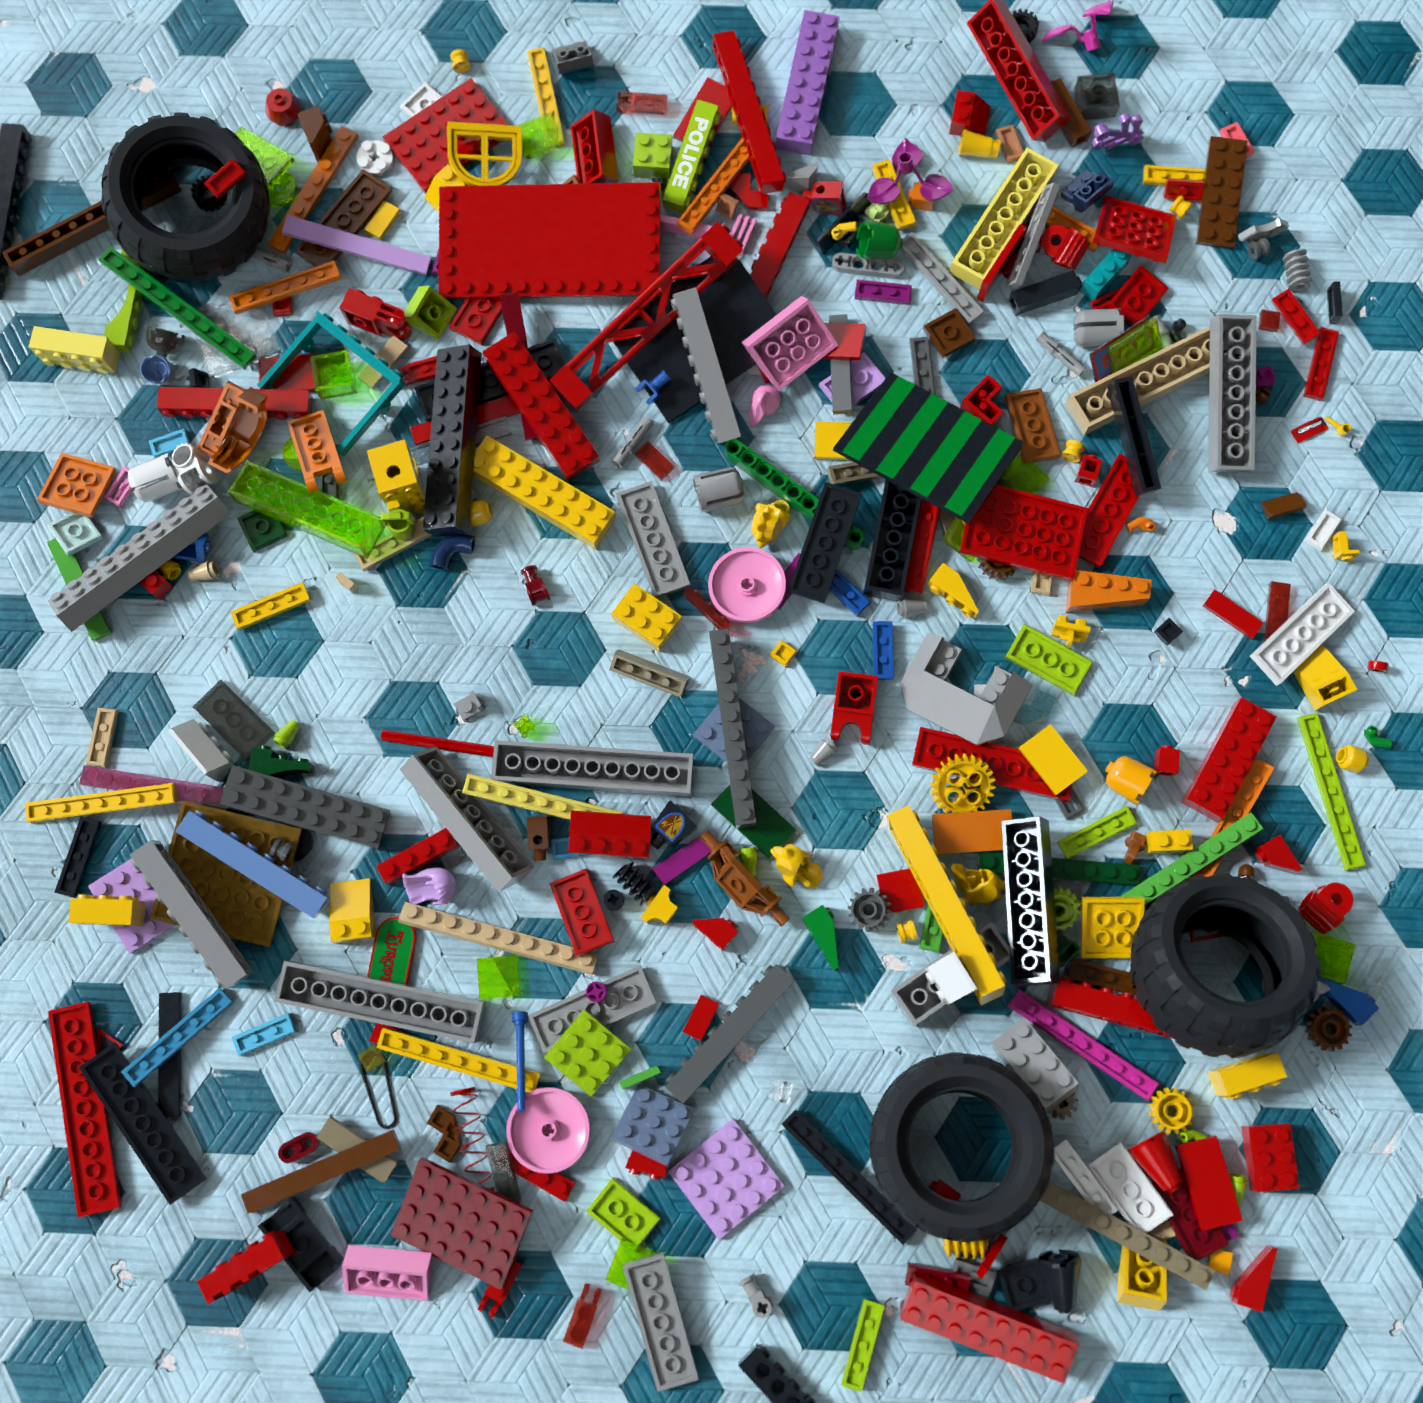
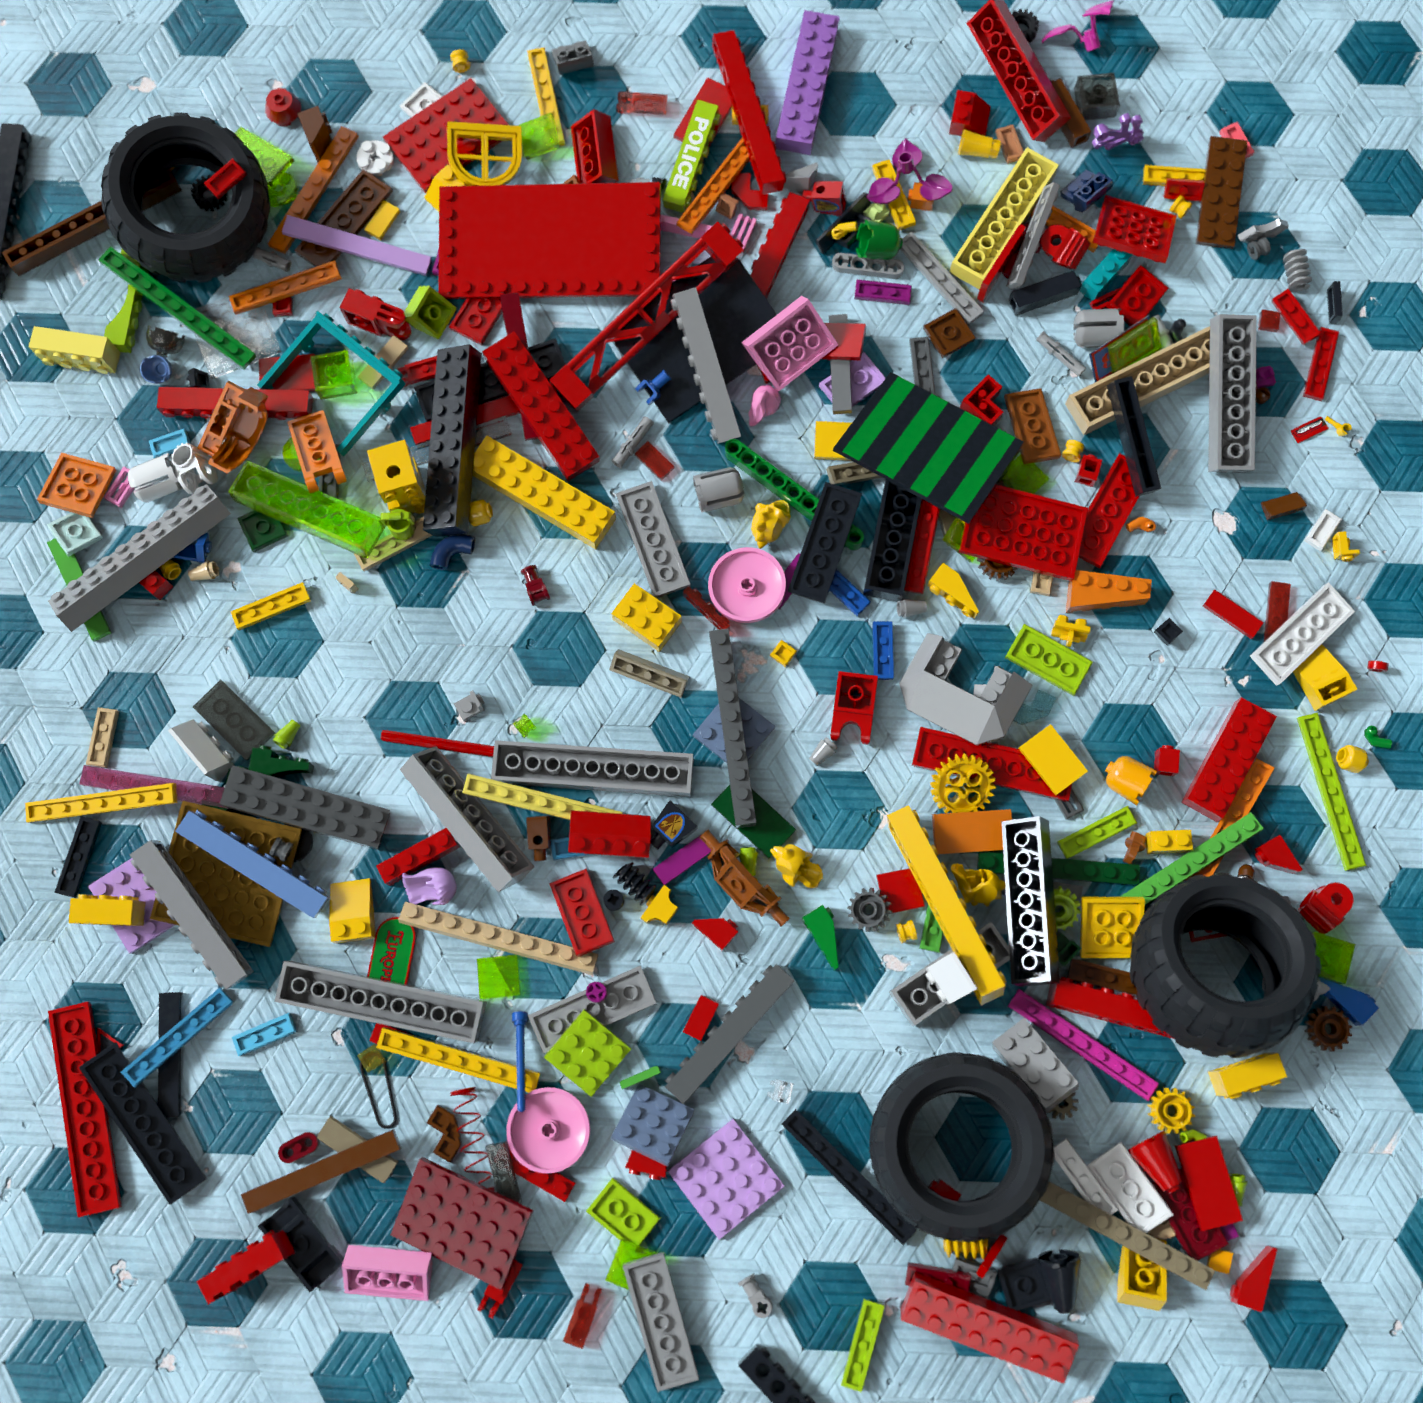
(652, 155): lime brick -> none
(1270, 1157): red brick -> none

